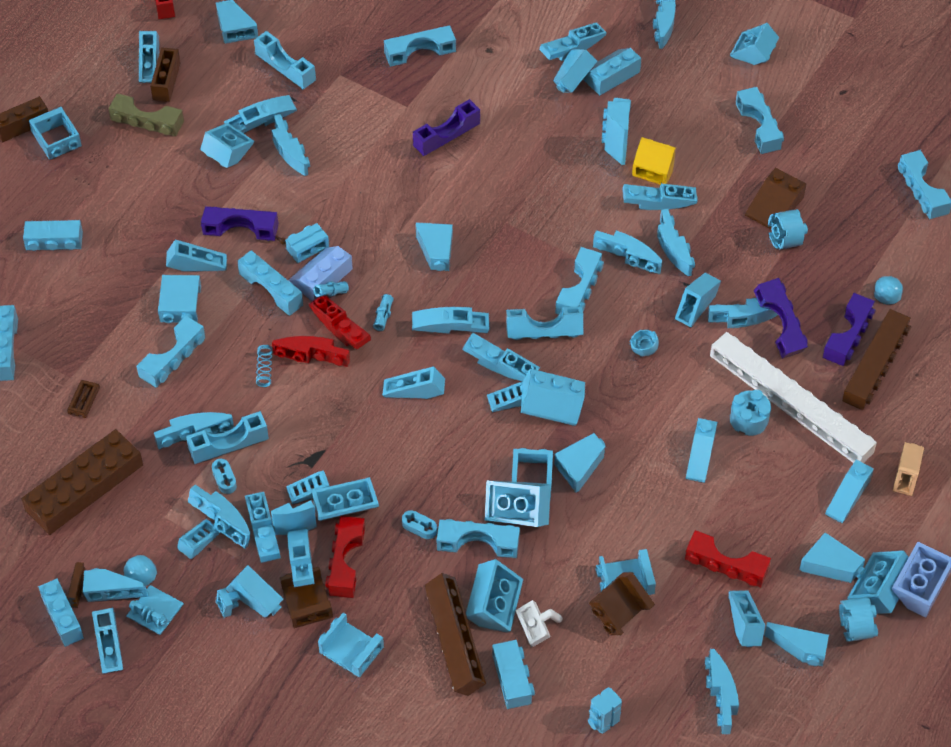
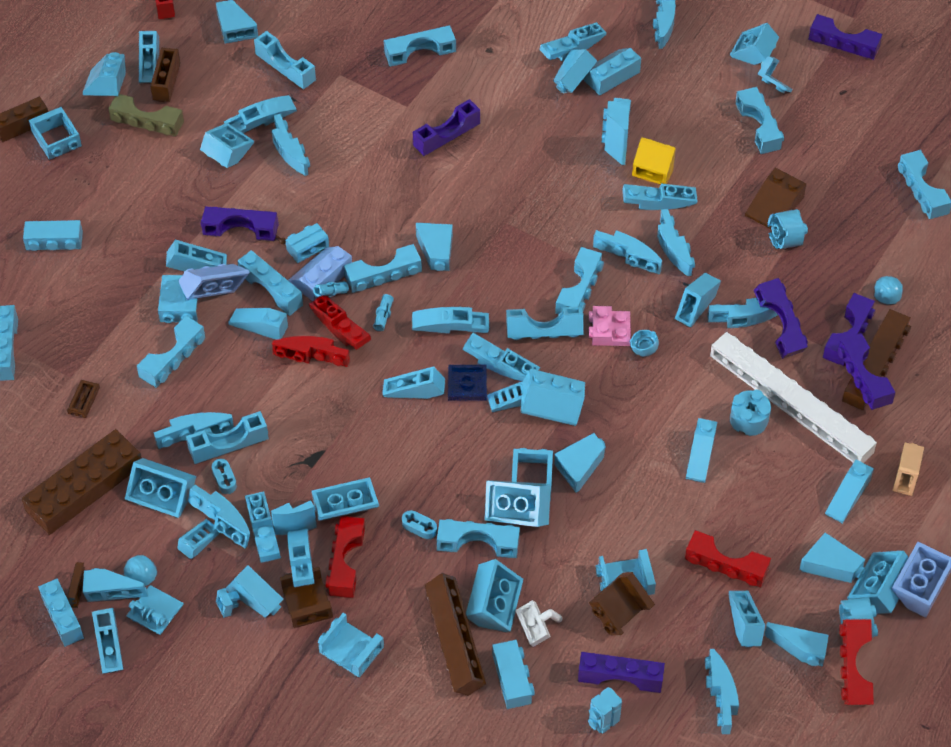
(106, 76): none -> medium azure slope
(159, 487): none -> medium azure slope
(212, 280): none -> light blue slope
(260, 321): none -> medium azure slope
(266, 359): medium azure piece -> none
(313, 479): medium azure slope -> none
(363, 276): none -> medium azure arch
(467, 382): none -> clear blue plate
(609, 327): none -> bright pink plate
(642, 673): none -> dark purple arch
(767, 67): none -> medium azure bracket
(856, 689): none -> red arch
(862, 44): none -> dark purple arch
(875, 390): none -> dark purple arch

